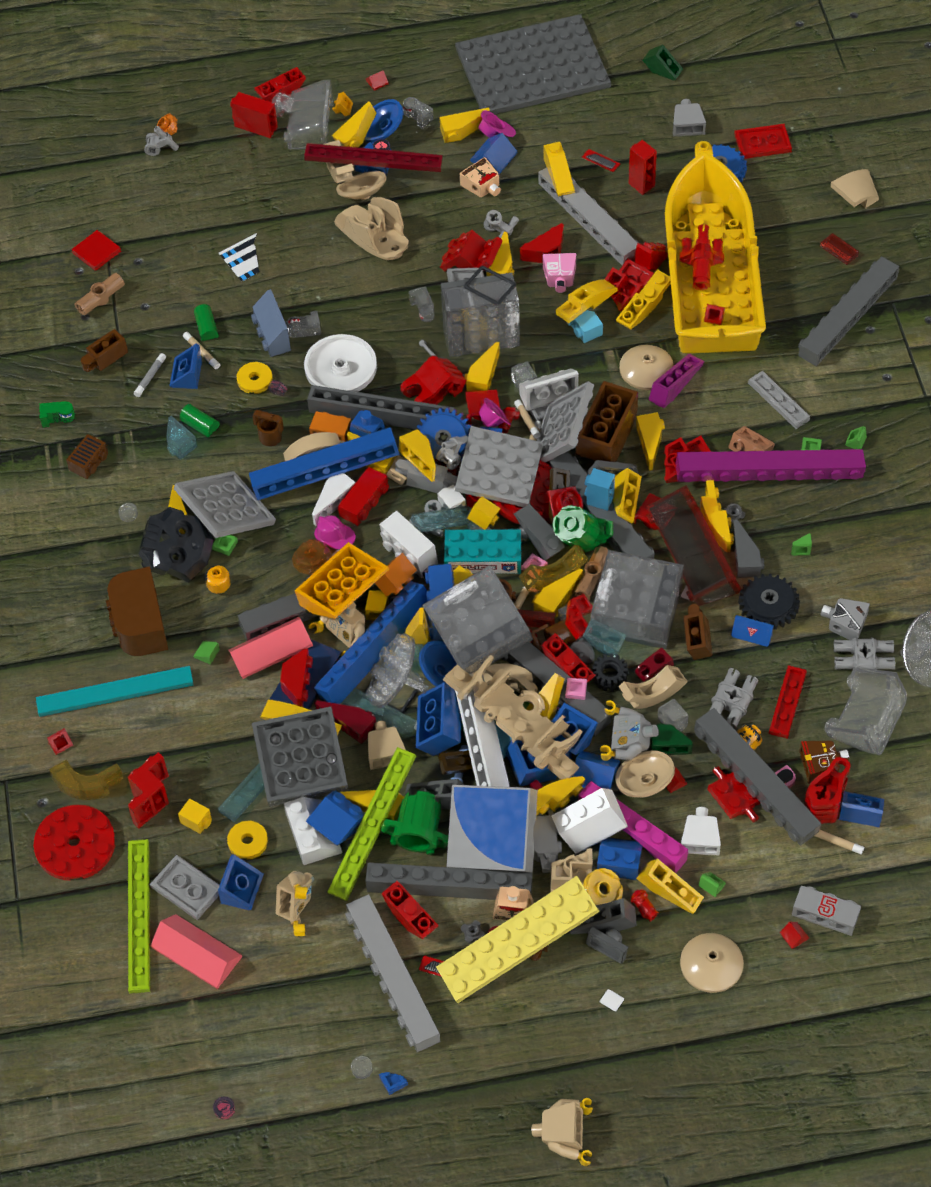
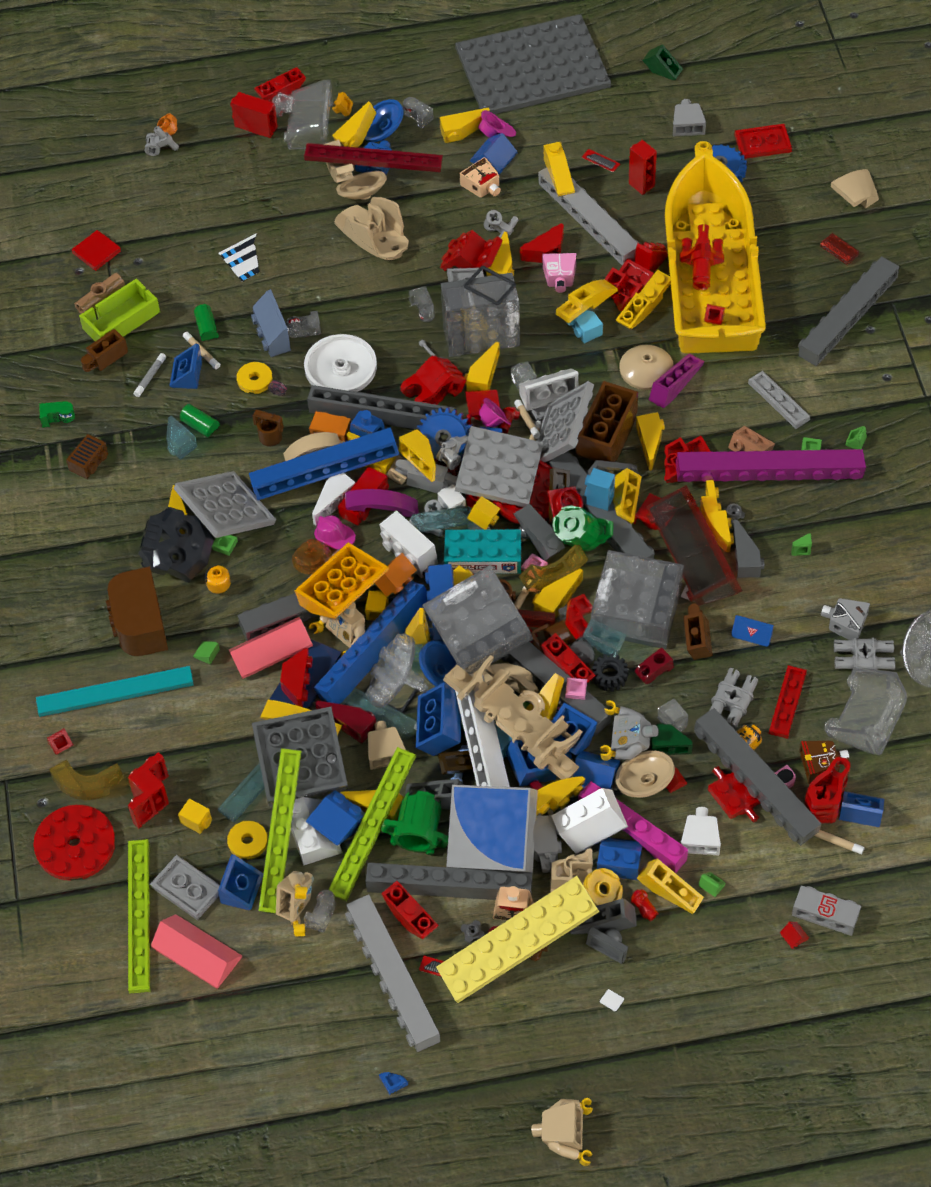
(121, 311): none -> lime piece
(128, 512): clear tile -> none
(224, 1107): tile -> none
(280, 828): none -> lime tile
(322, 912): none -> clear leg
(361, 1067): clear tile -> none
(377, 80): slope -> none
(381, 144): tile -> none
(381, 499): none -> magenta slope
(595, 565): medium nougat piece -> none
(655, 690): tan arch -> none
(708, 973): tan dish -> none
(769, 600): black gear -> none

